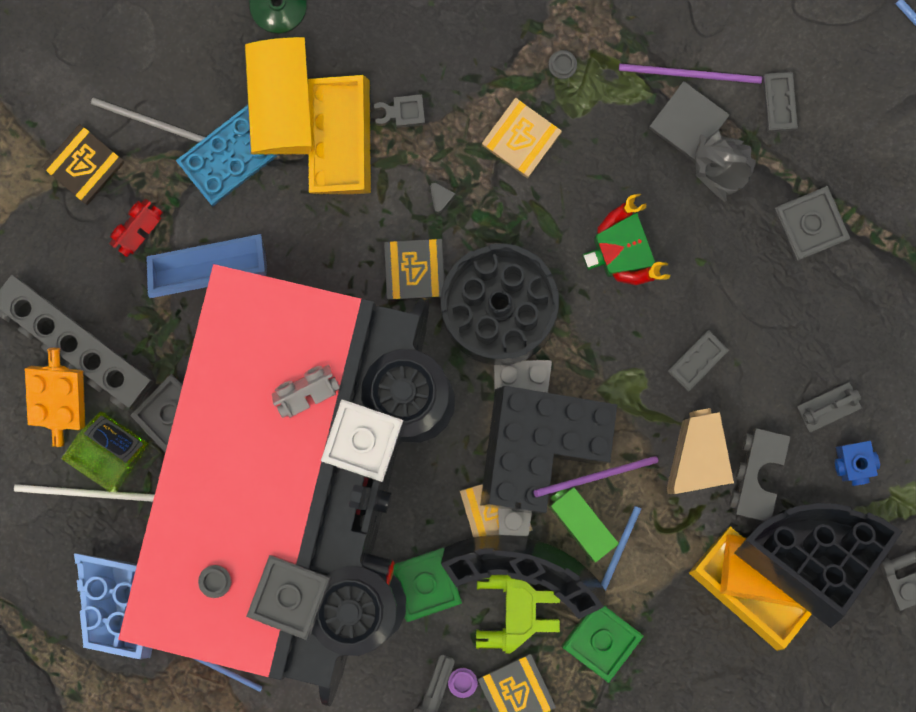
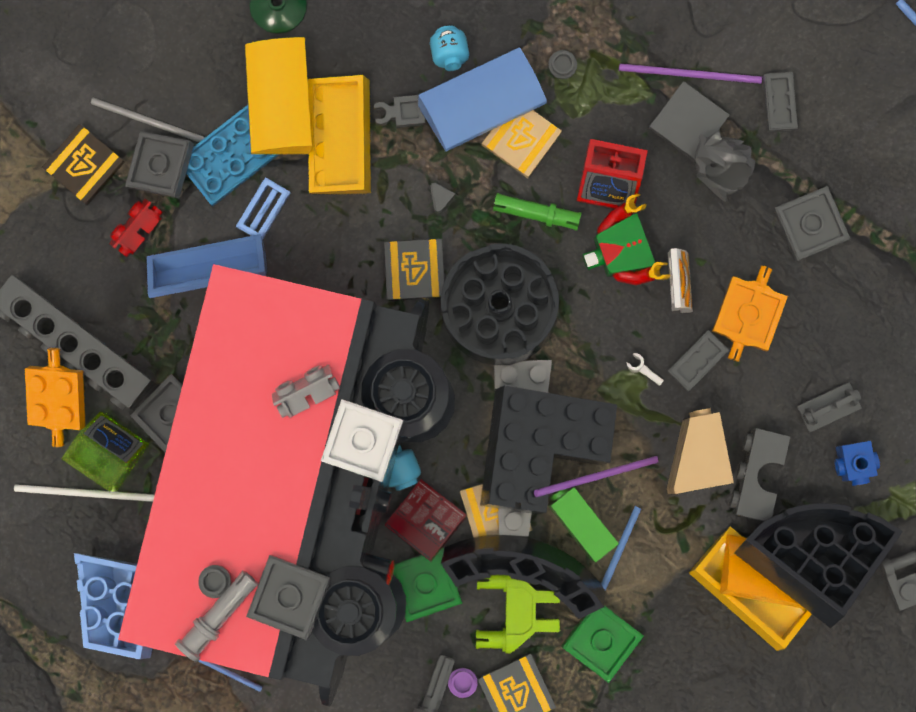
(159, 164): none -> dark grey tile
(207, 627): none -> light grey pin
(254, 202): none -> light blue tile
(405, 469): none -> medium azure head
(425, 520): none -> dark red tile
(449, 48): none -> medium azure head
(481, 99): none -> medium blue slope
(537, 211): none -> bright green pin
(610, 174): none -> red slope
(644, 370): none -> white hand
(680, 280): none -> white slope
(749, 313): none -> light orange plate

